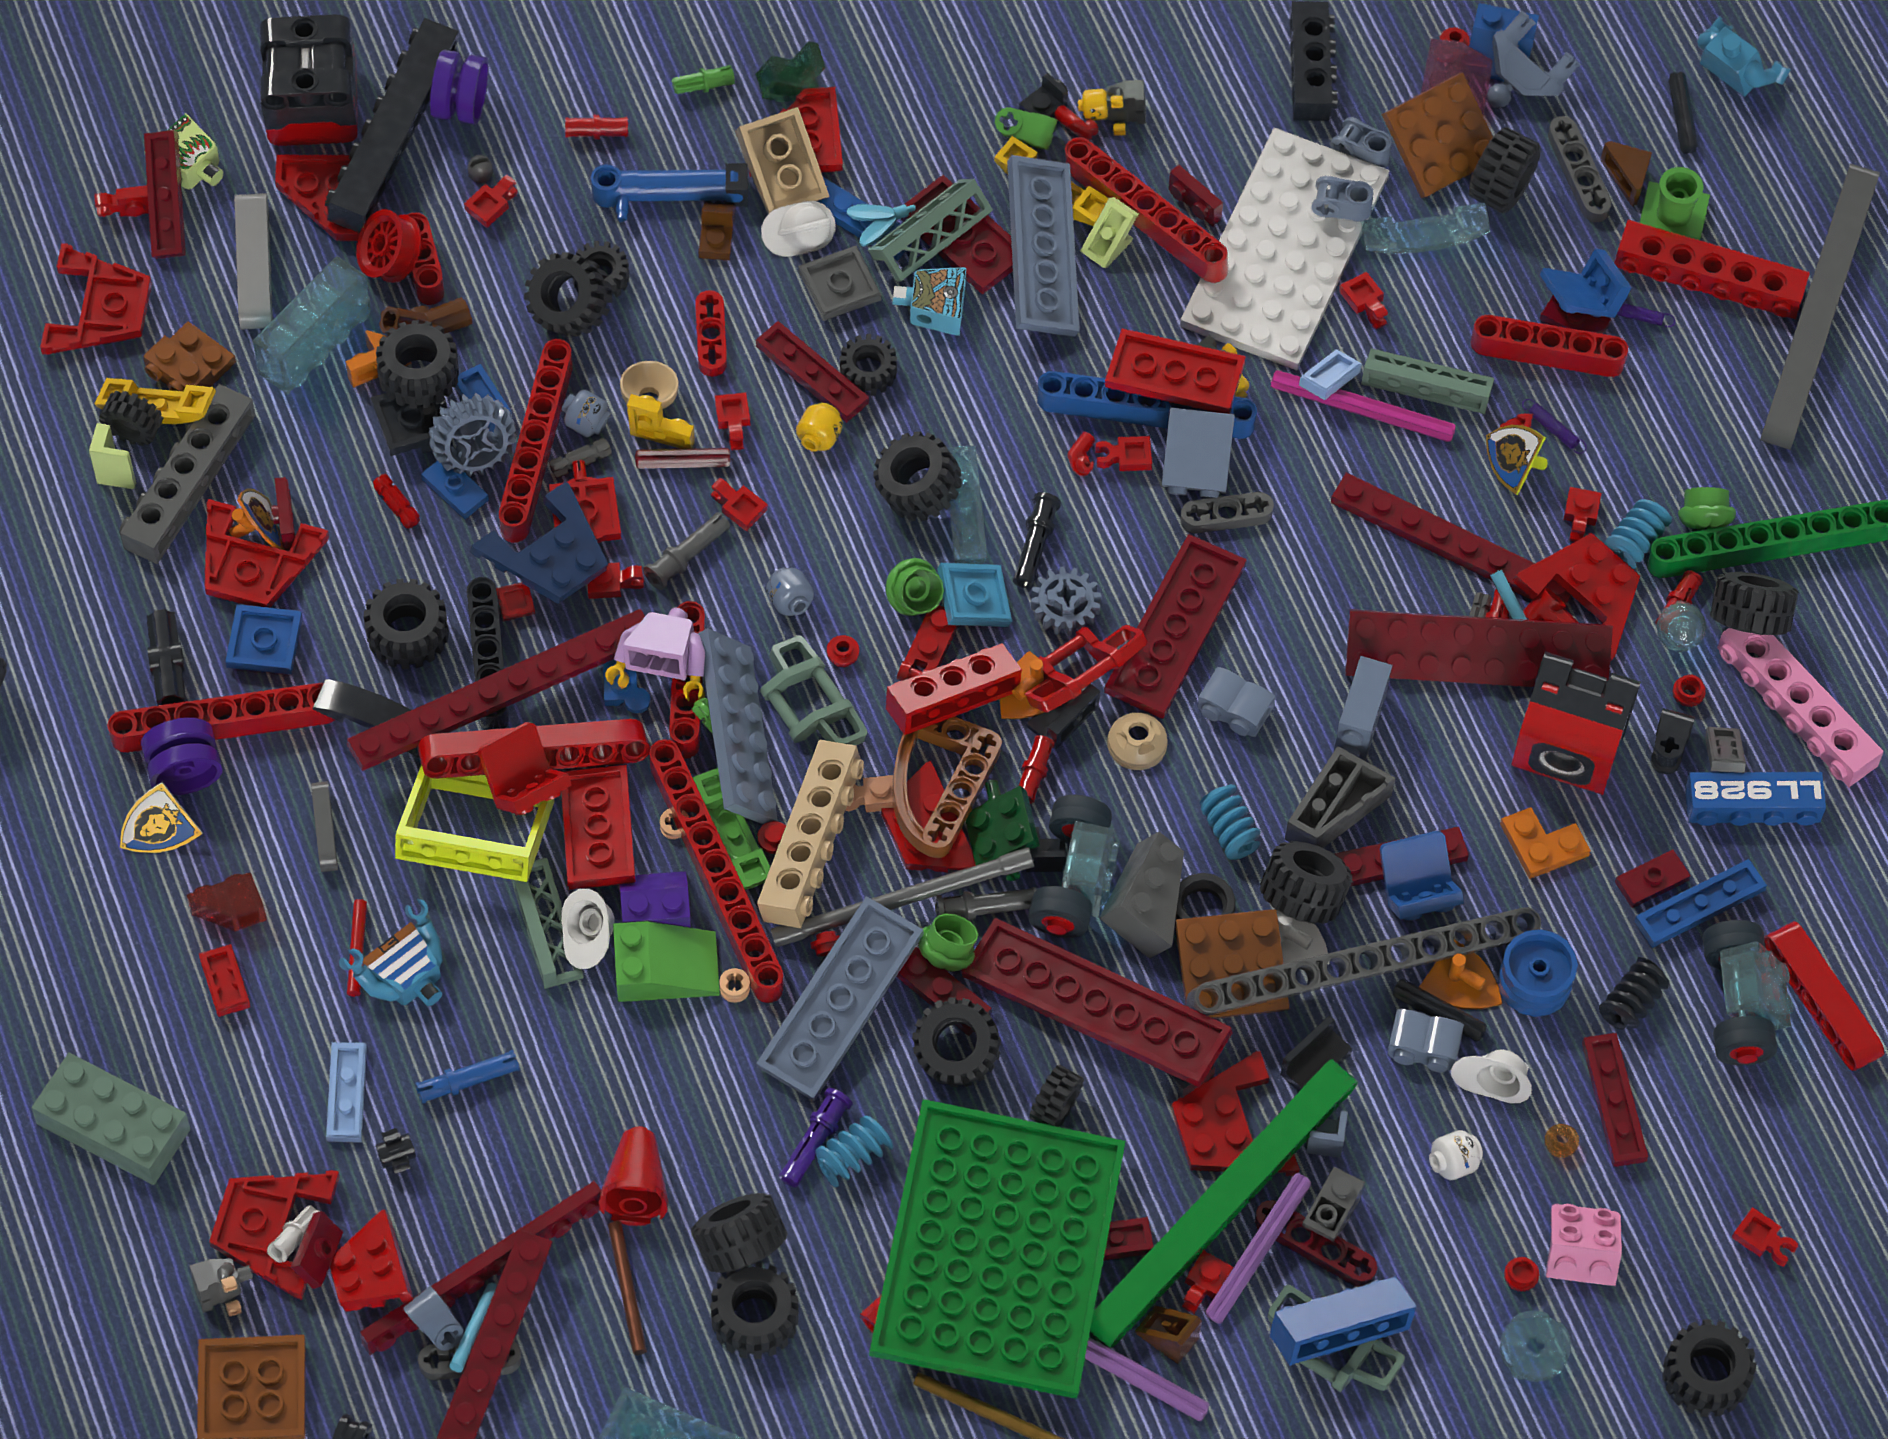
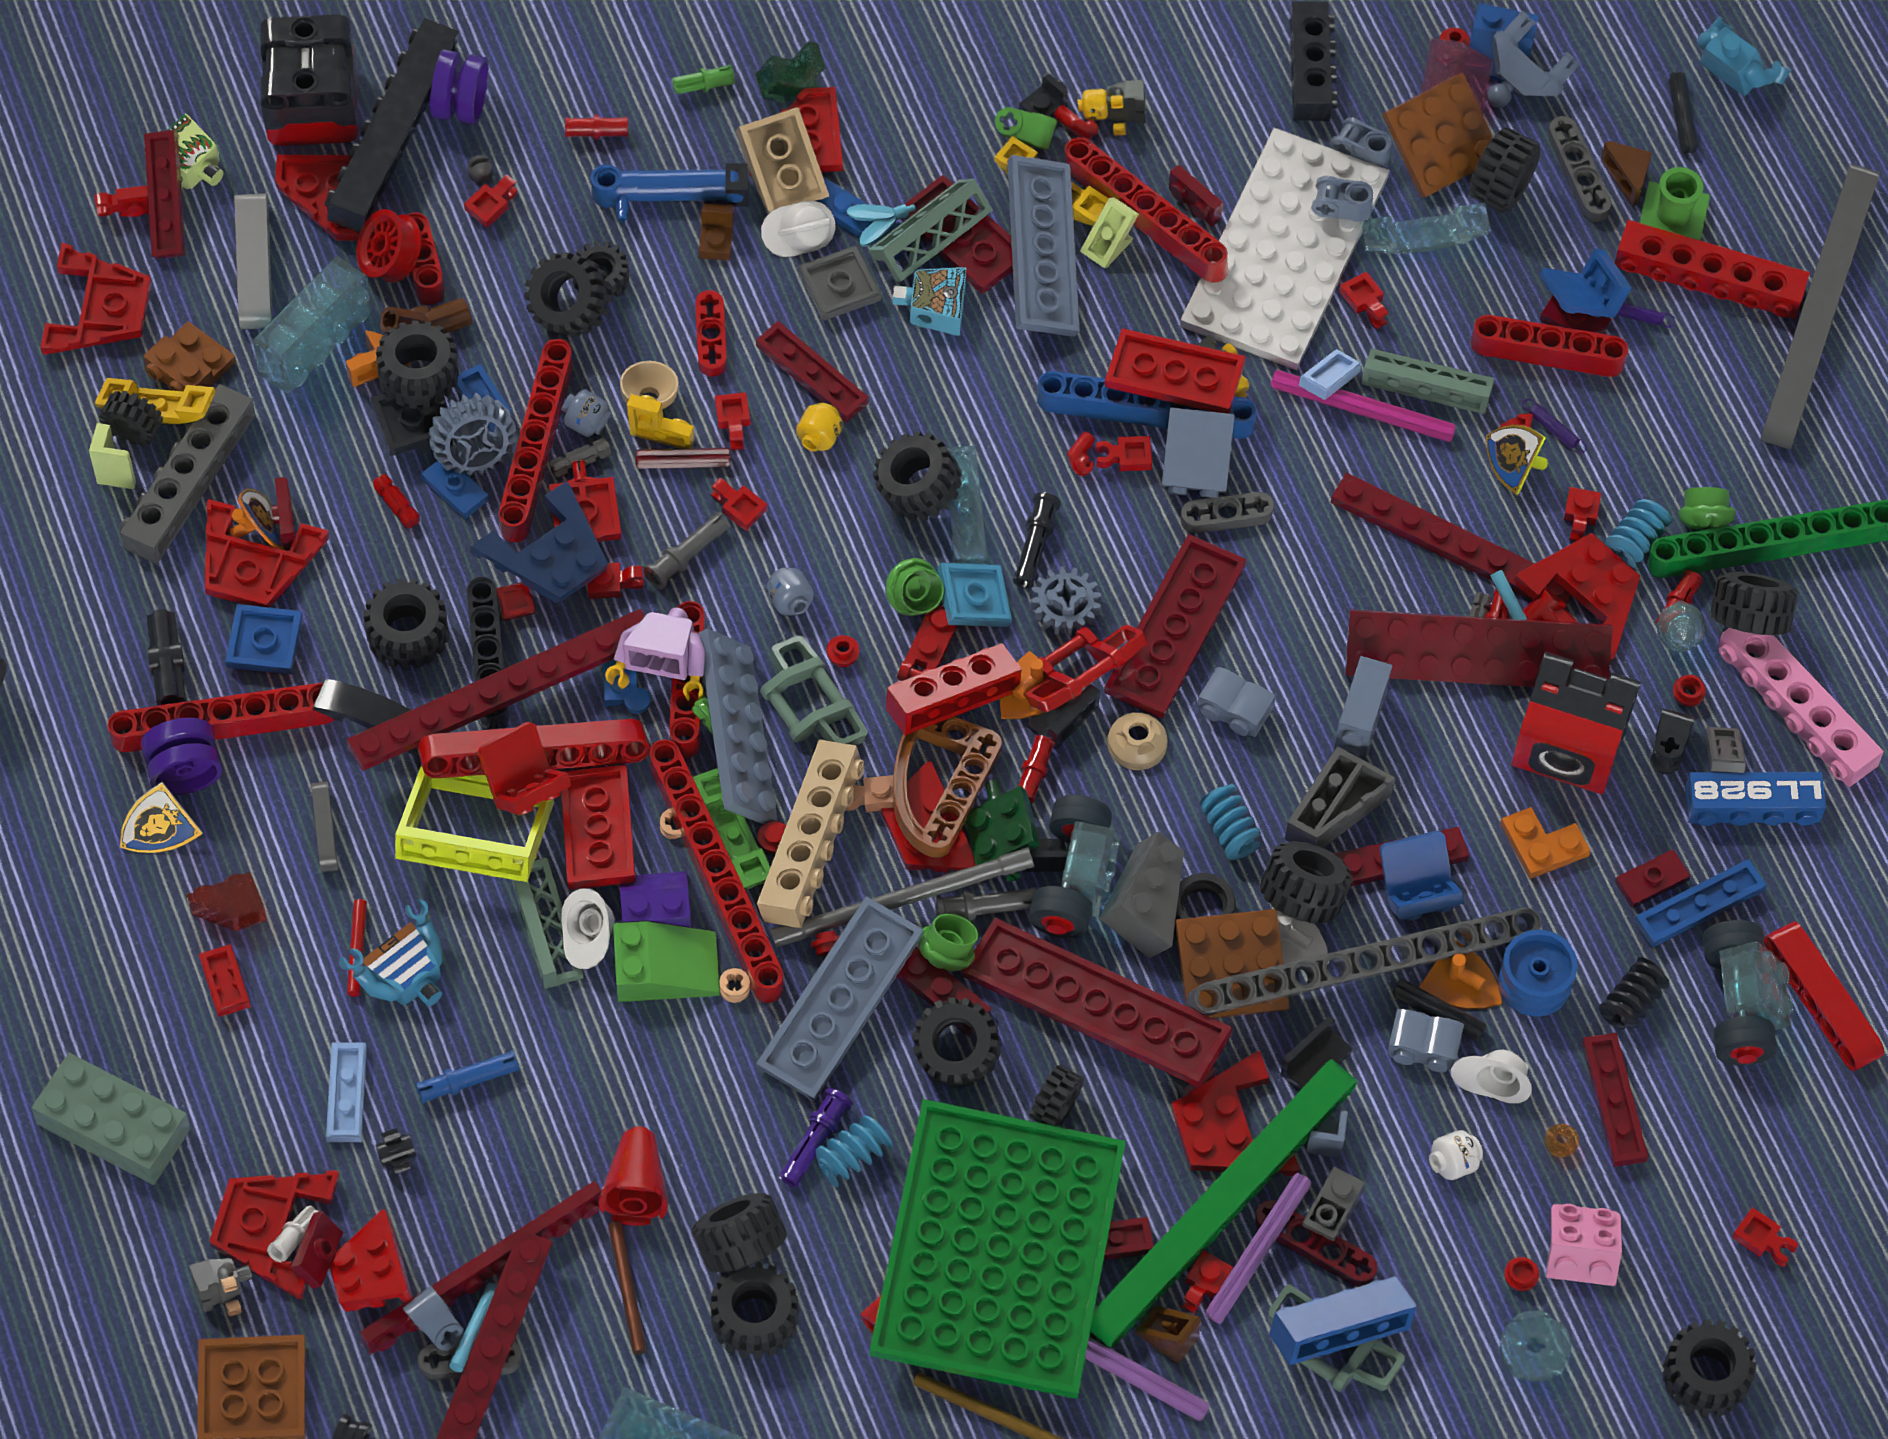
(869, 349): black tyre -> none

